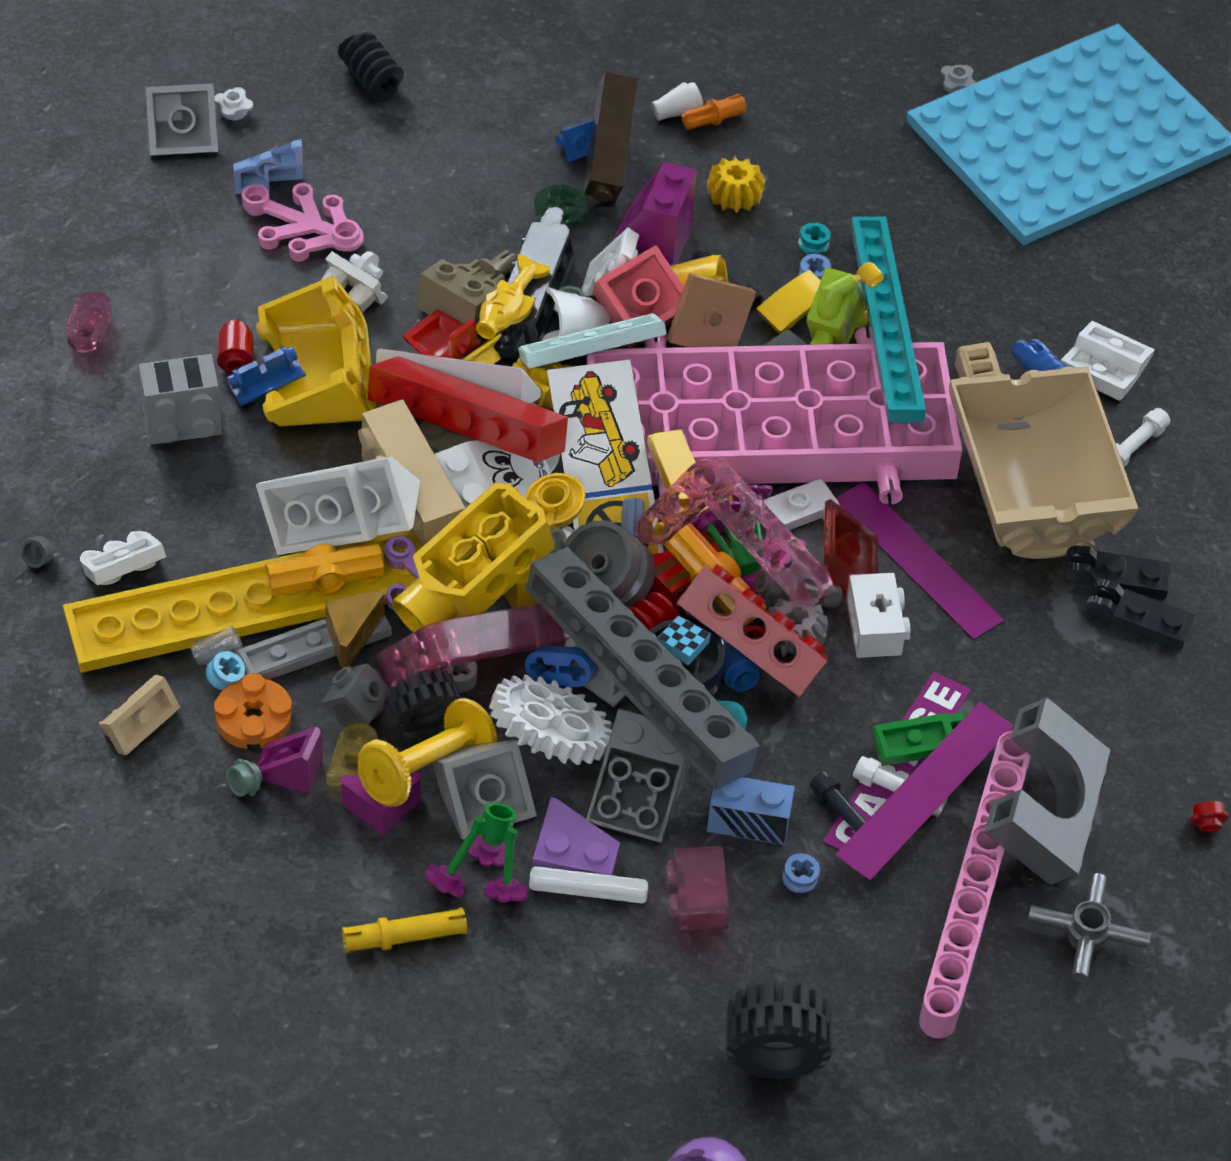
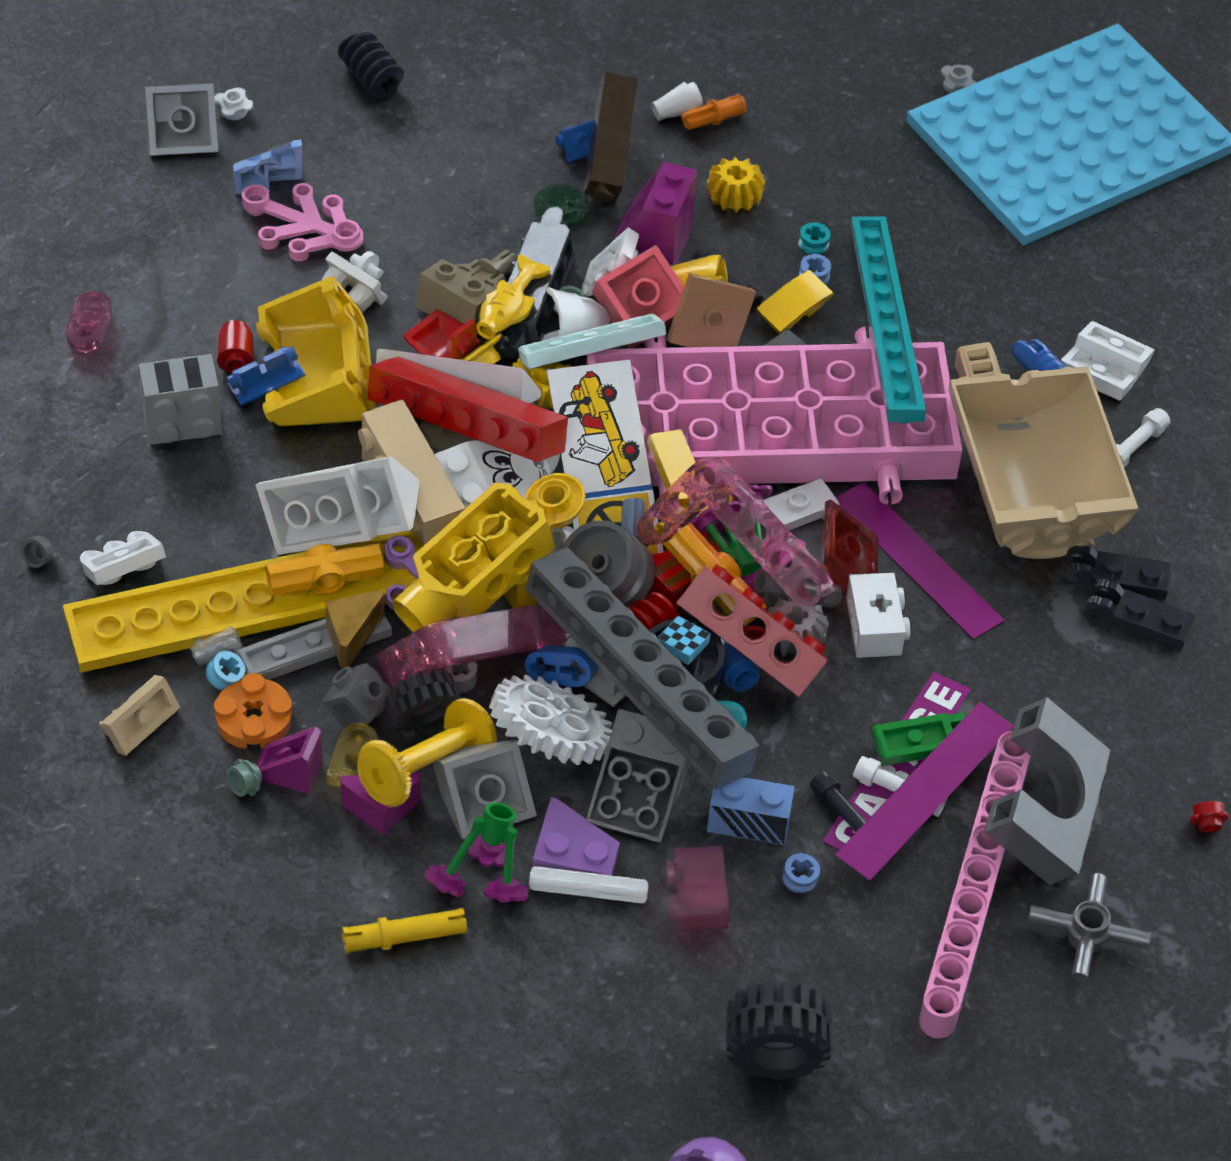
(840, 304): lime torso -> none

